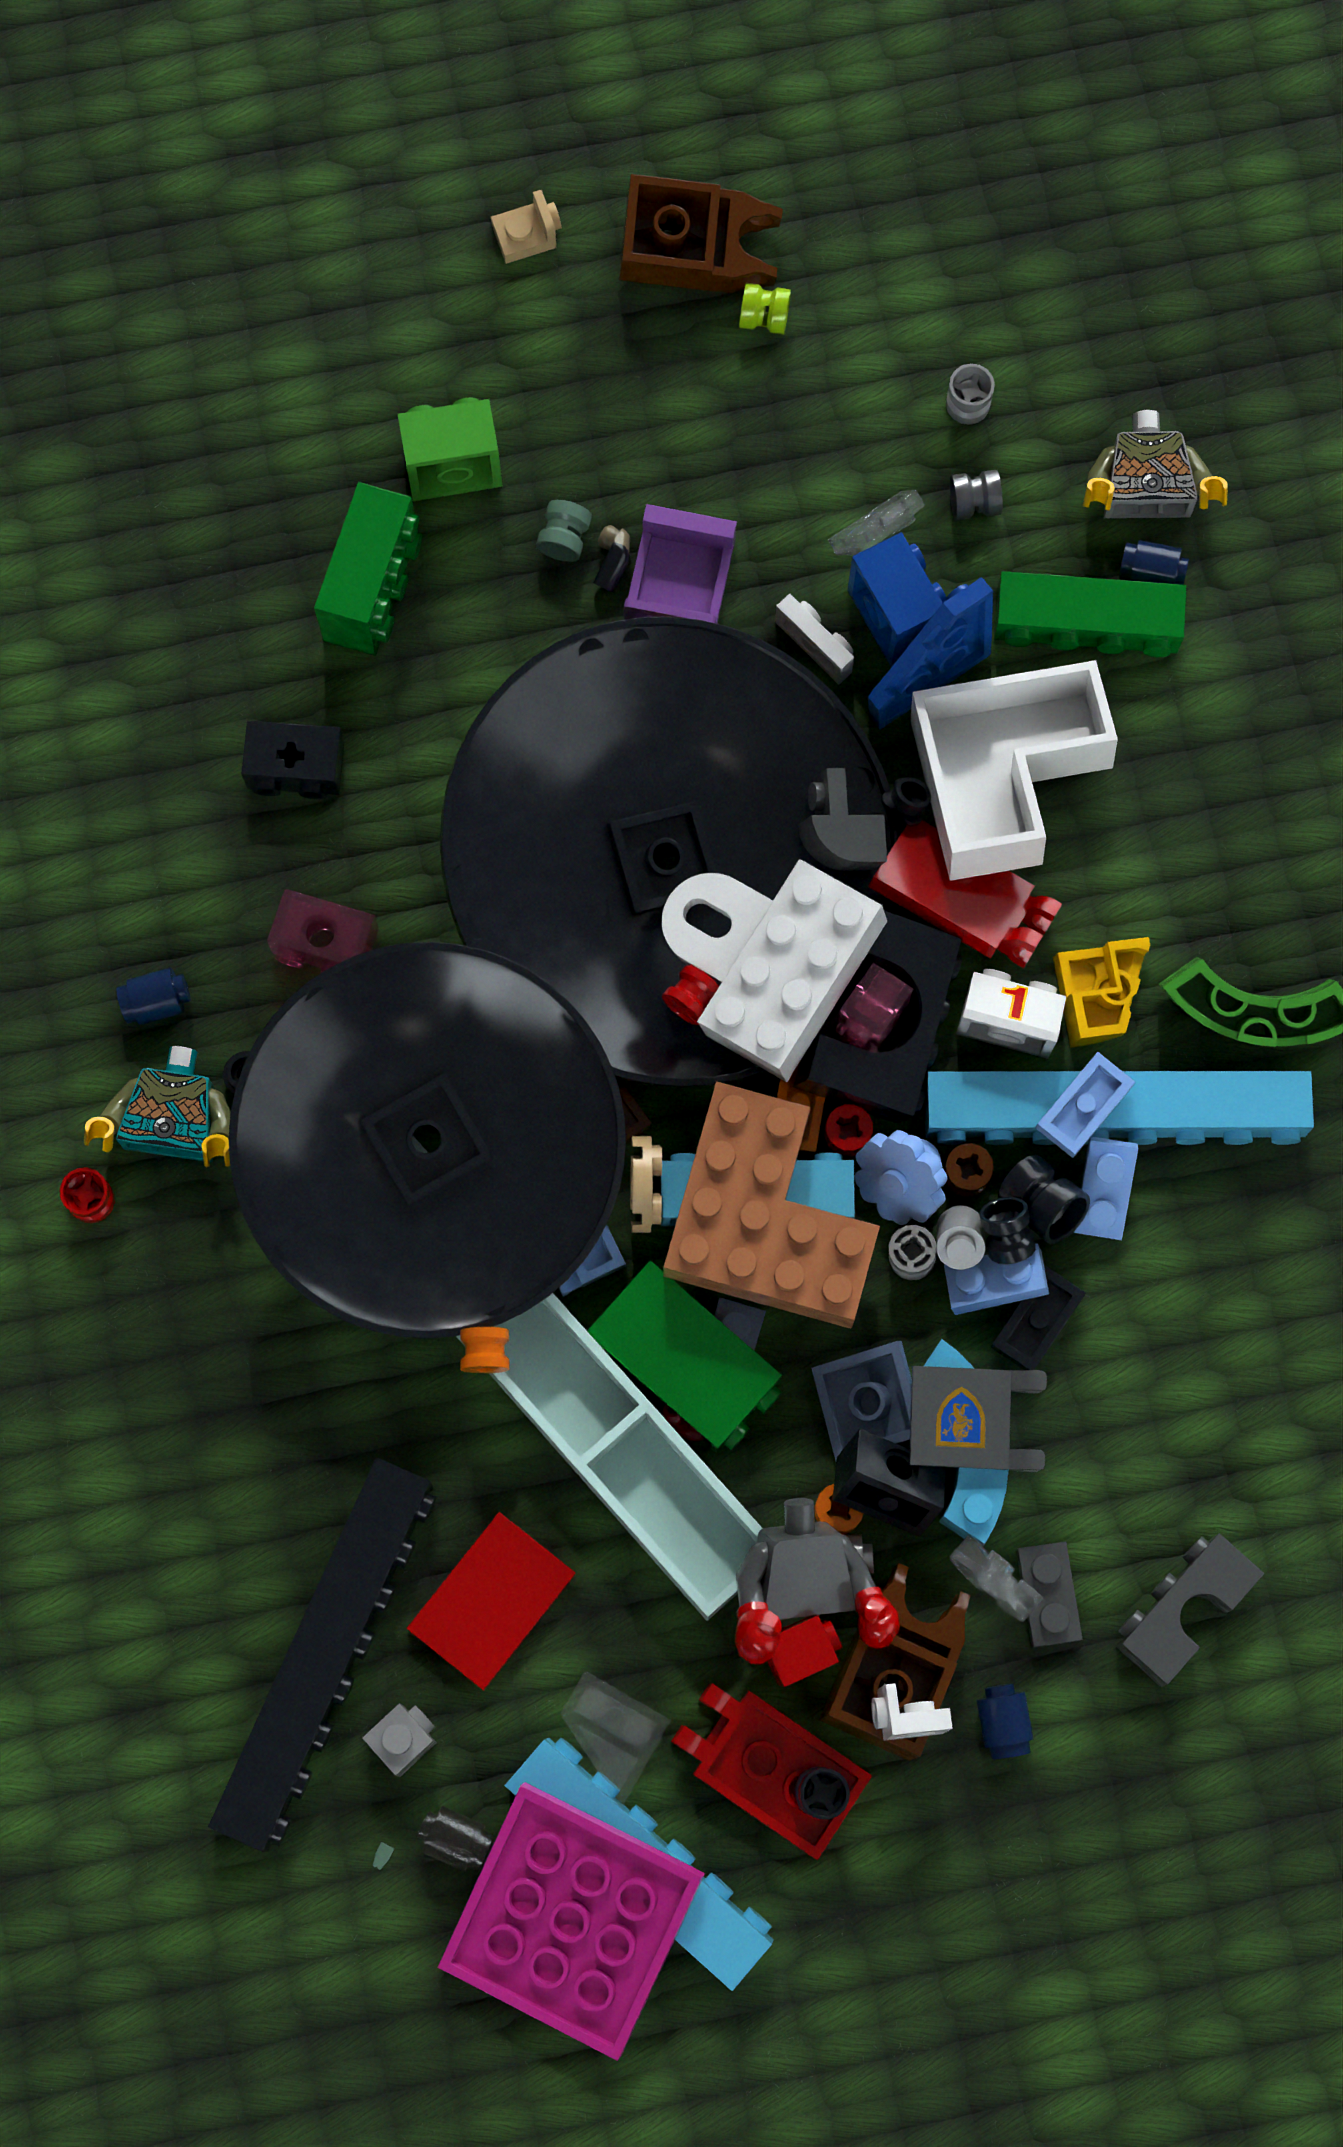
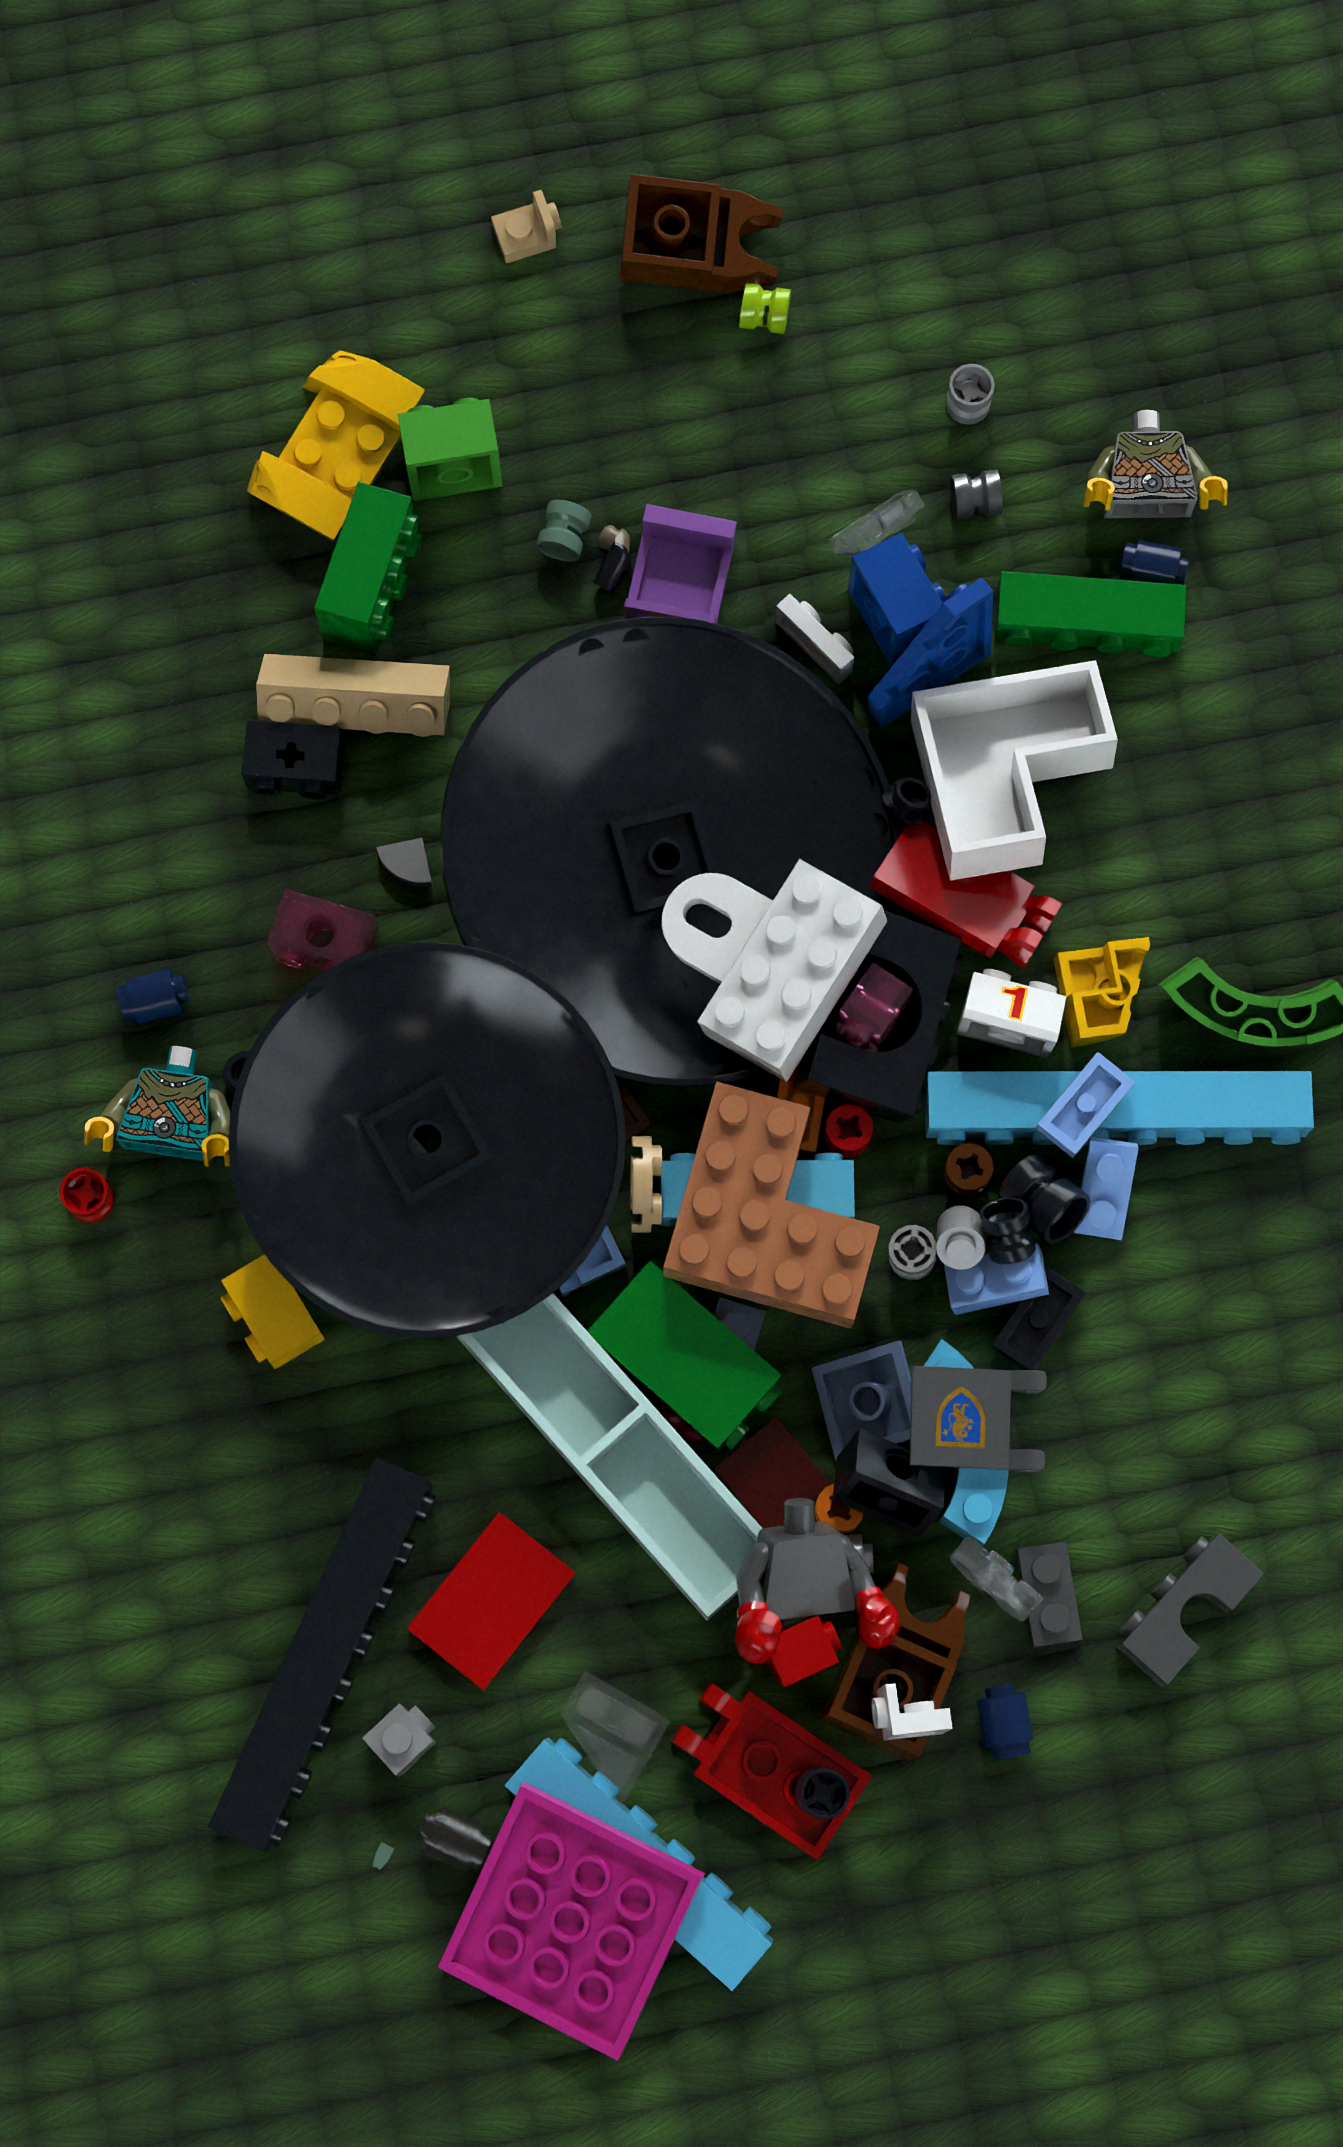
(271, 1311): none -> yellow brick
(337, 443): none -> yellow piece
(354, 694): none -> tan brick
(407, 862): none -> light grey tile
(484, 1350): orange wheel -> none
(690, 994): red wheel -> none
(769, 1472): none -> clear red piece
(833, 835): dark grey brick -> none
(901, 1176): light blue plant -> none

